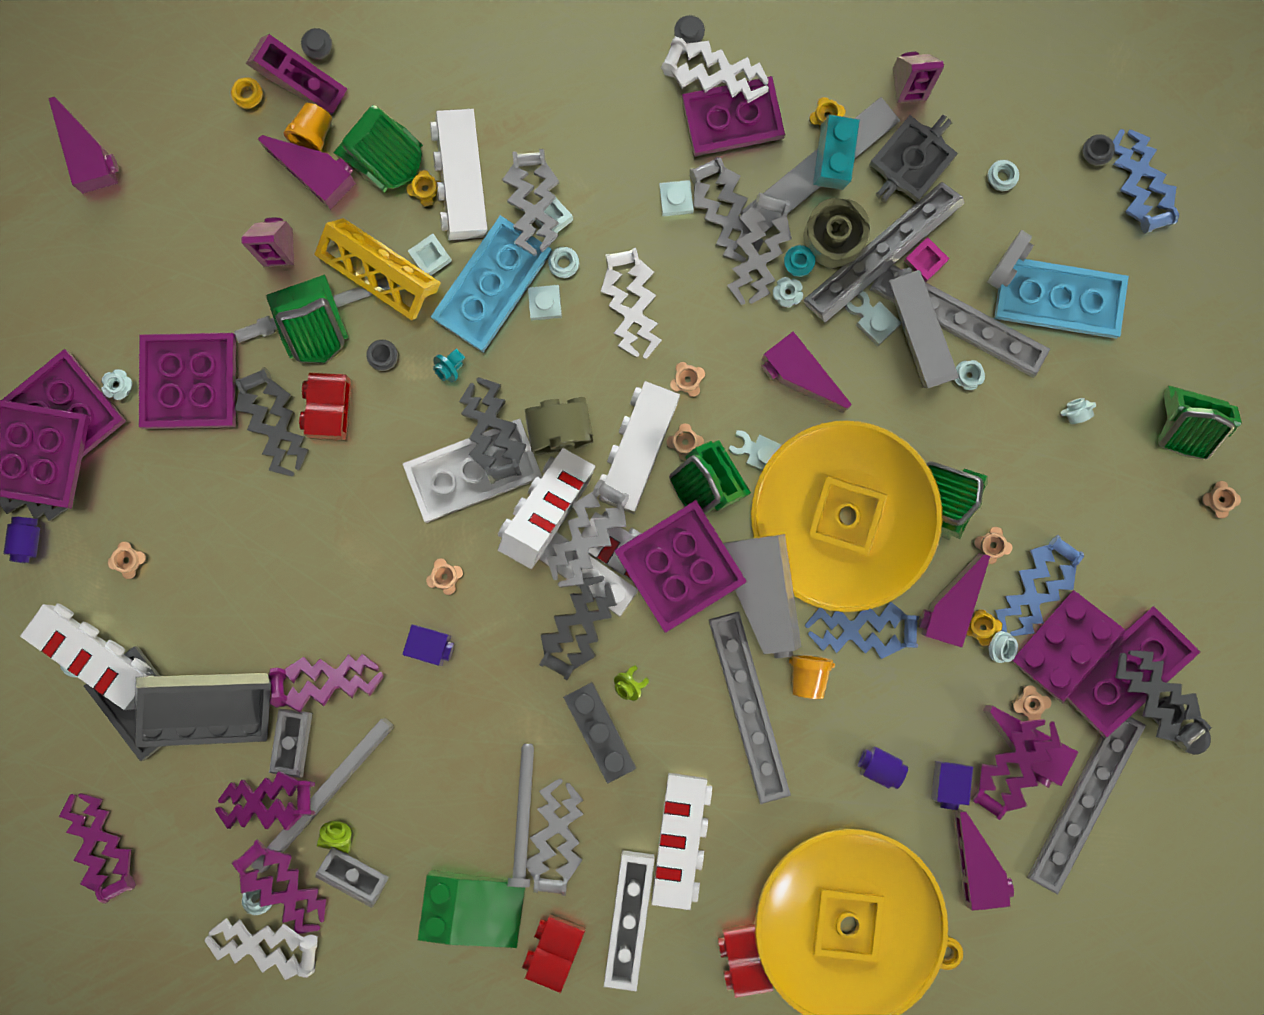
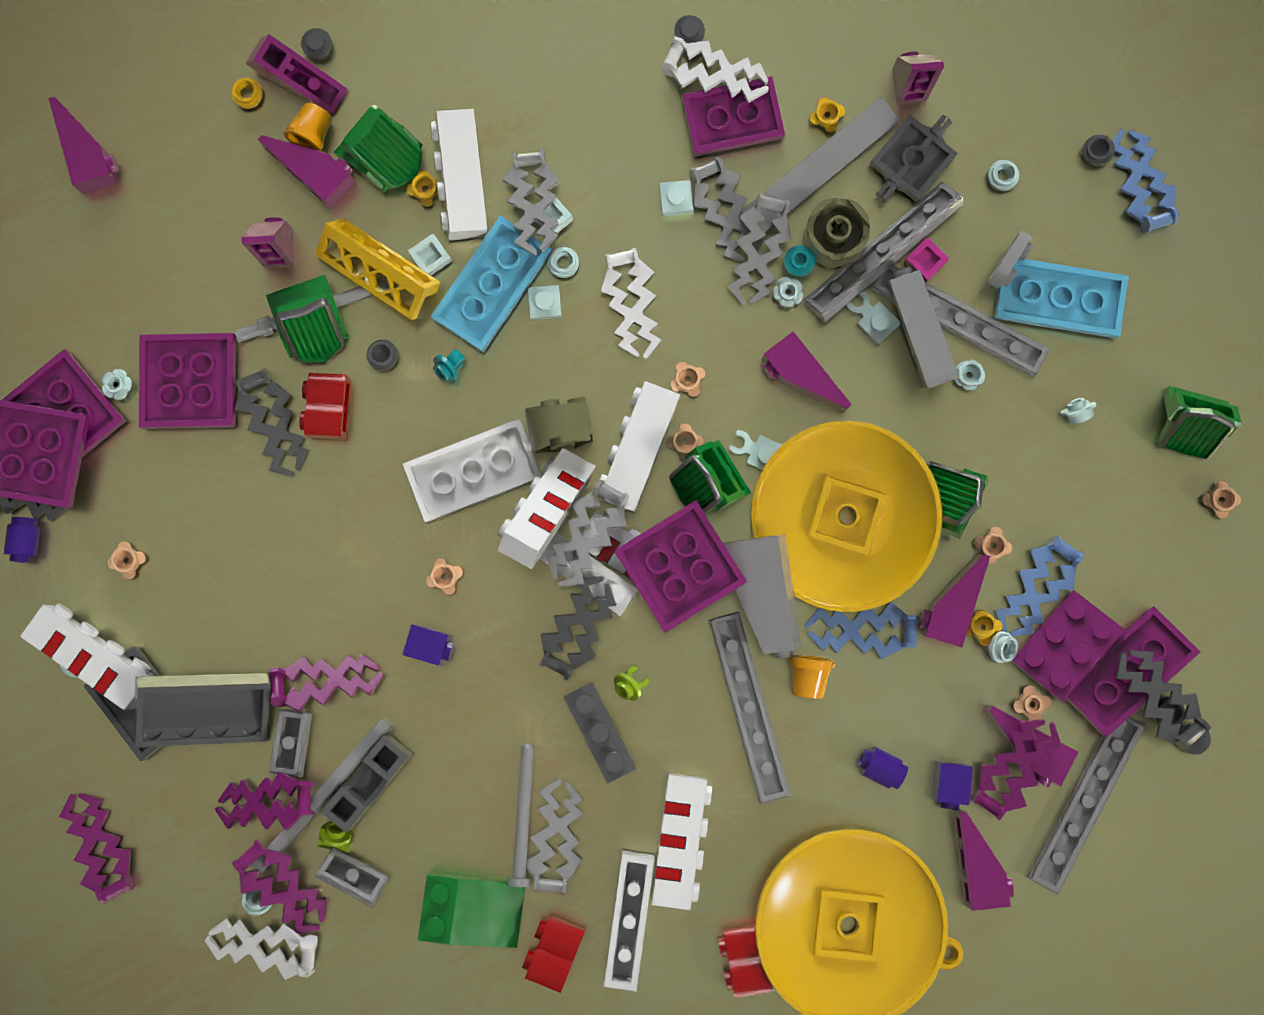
(367, 783): none -> dark grey arch
(513, 448): dark grey piece -> none
(836, 152): teal brick -> none

